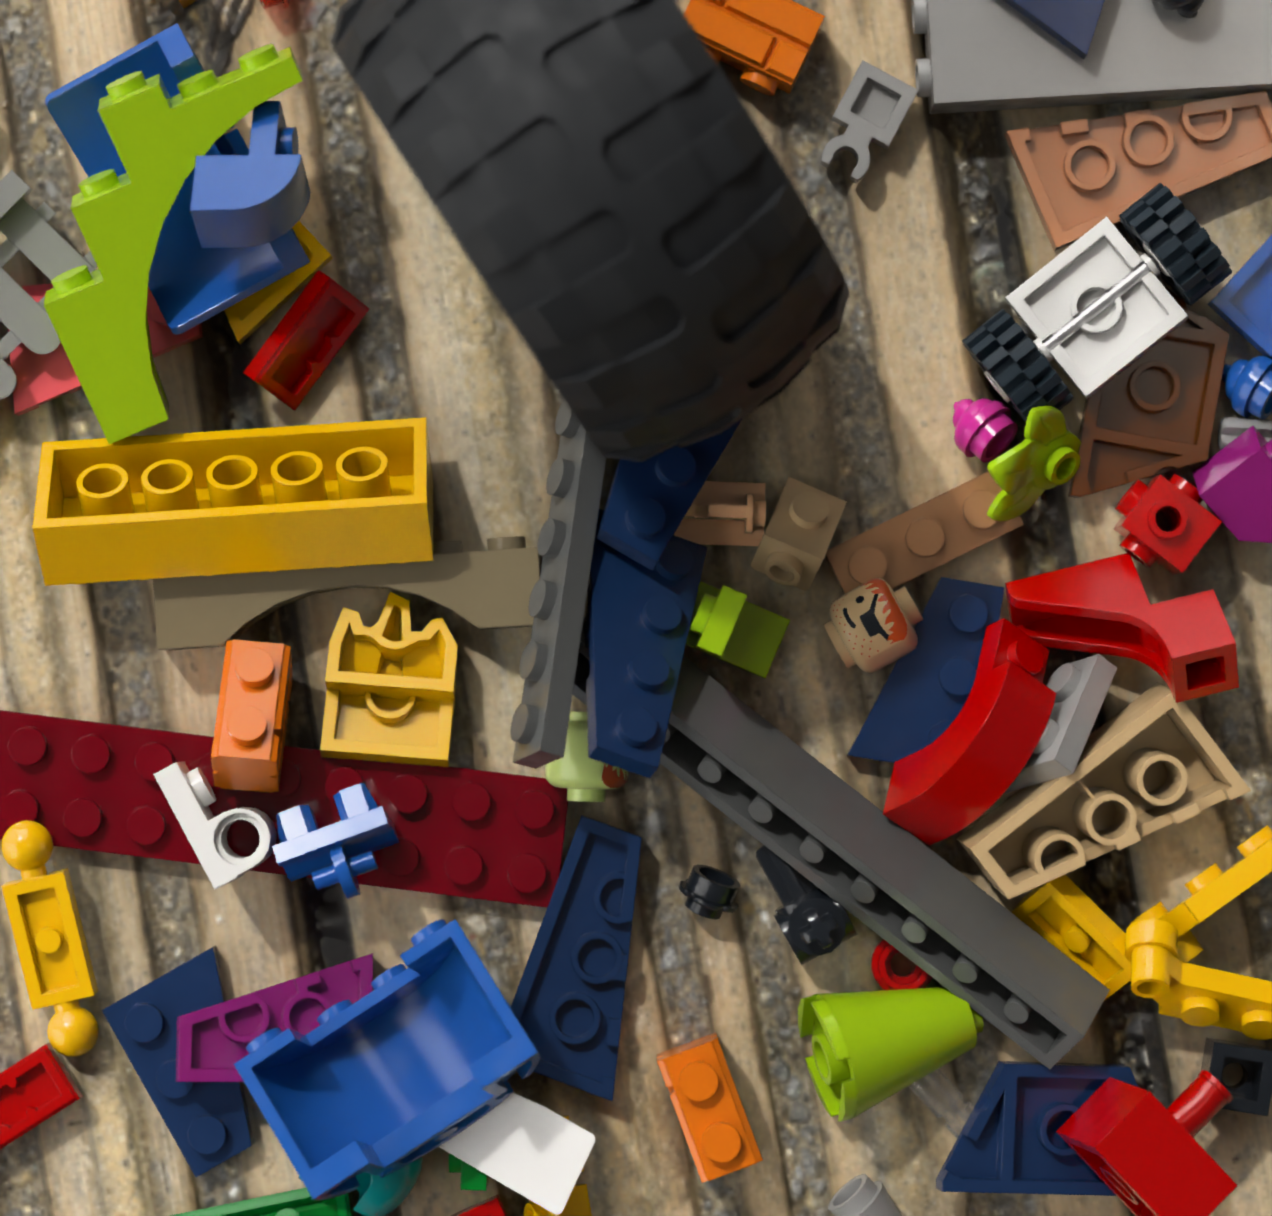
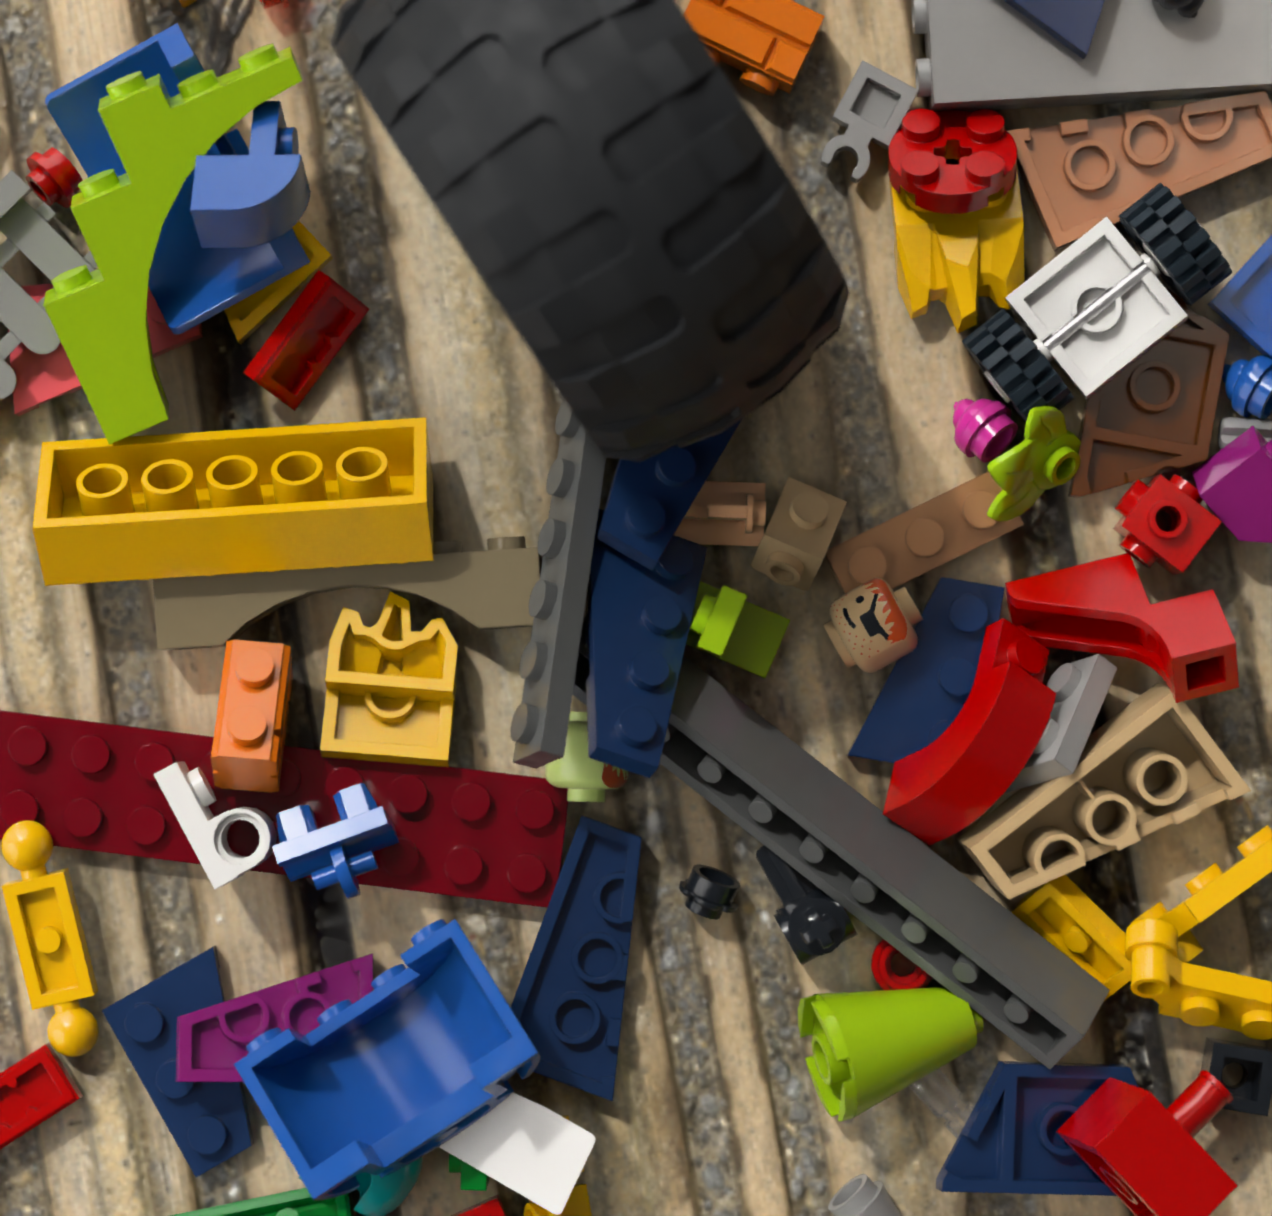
(53, 177): none -> red plate
(709, 1107): orange brick -> none
(958, 254): none -> yellow plate
(974, 138): none -> red plate

